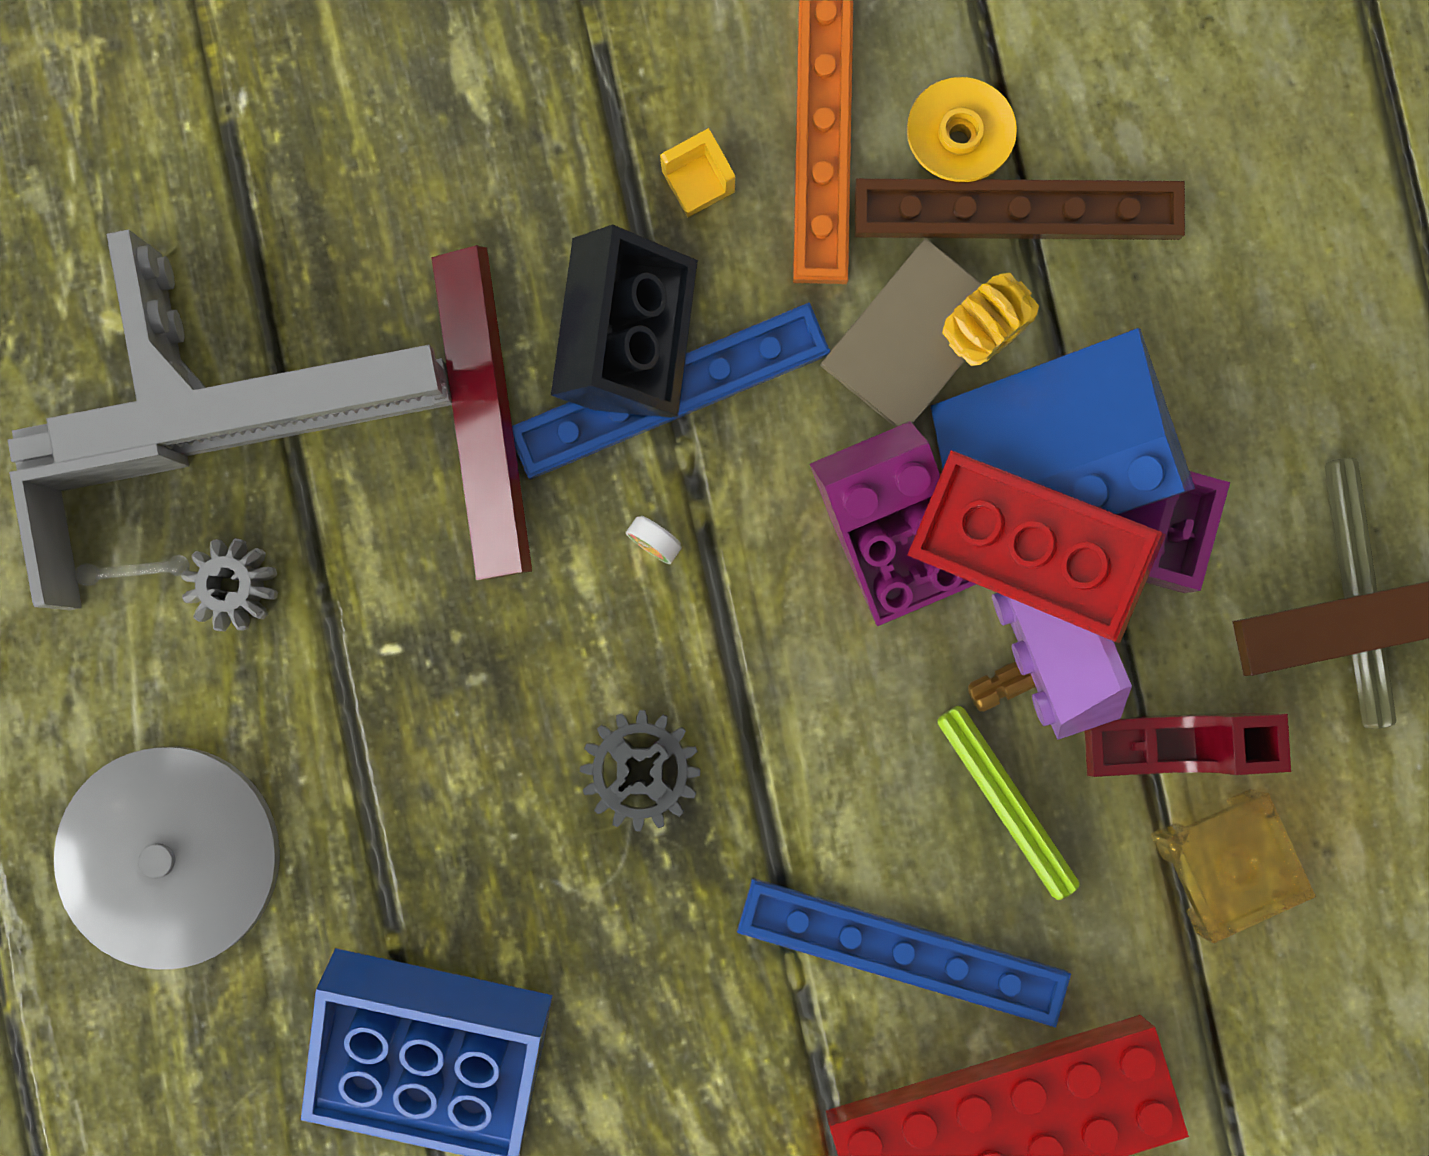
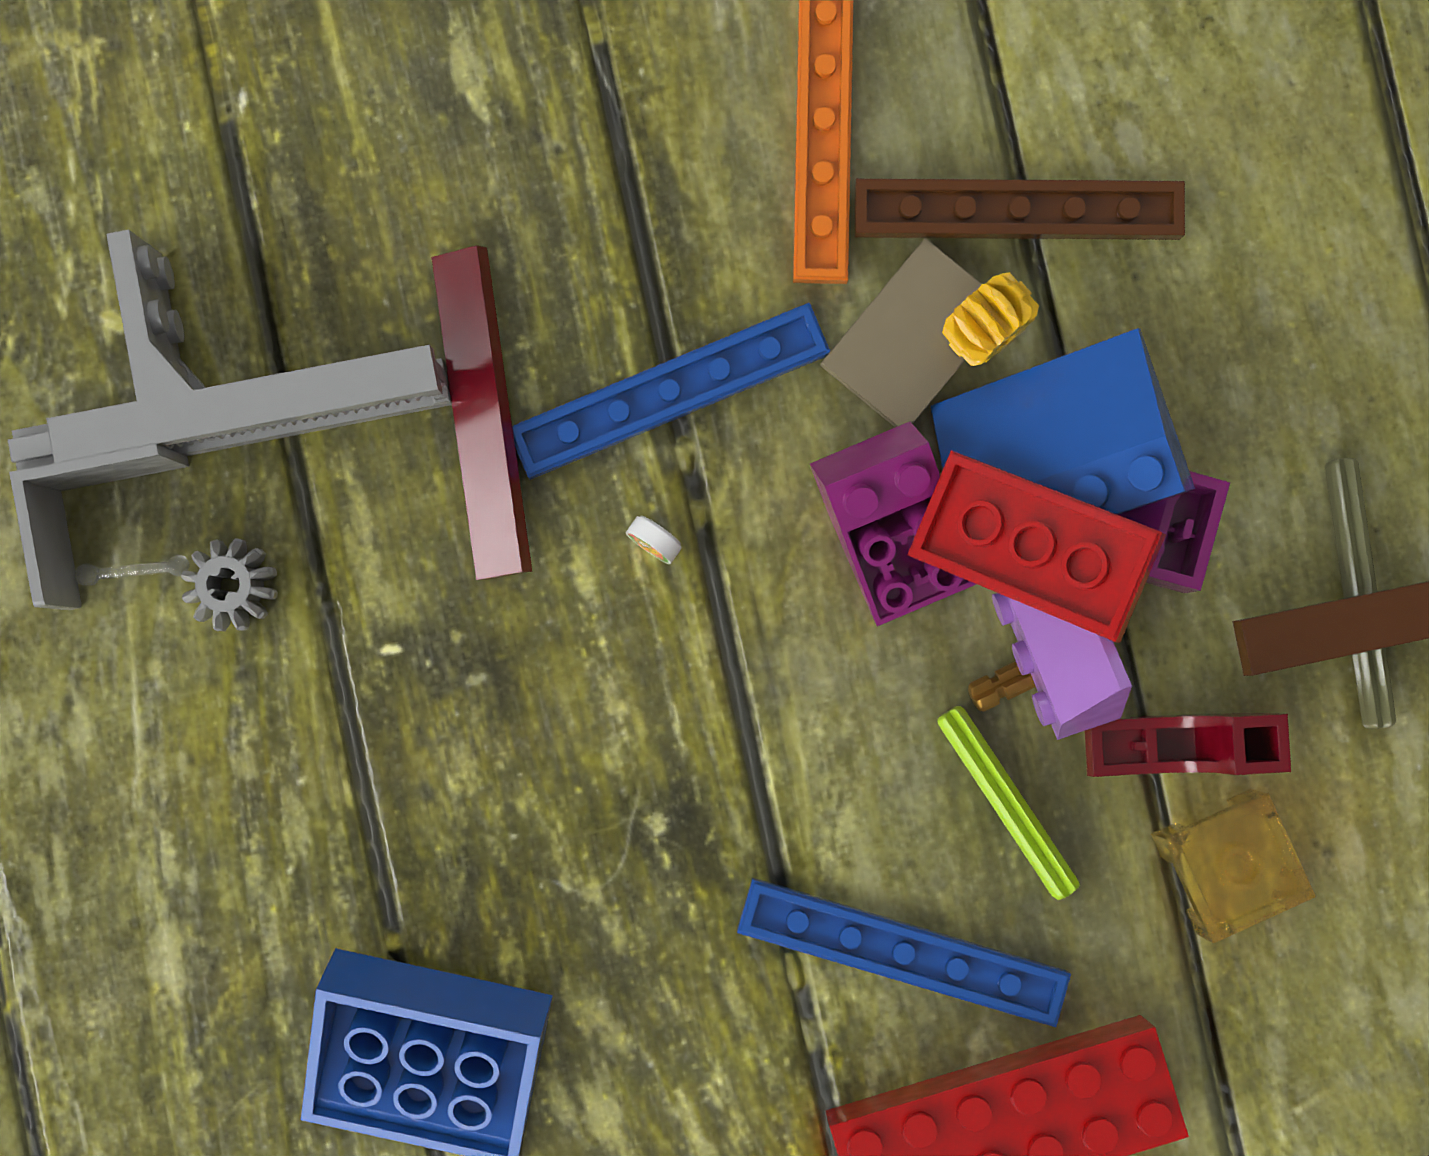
(166, 857): light grey dish -> none
(624, 324): black slope -> none
(657, 789): dark grey gear -> none
(698, 172): yellow panel -> none
(965, 107): yellow dish -> none

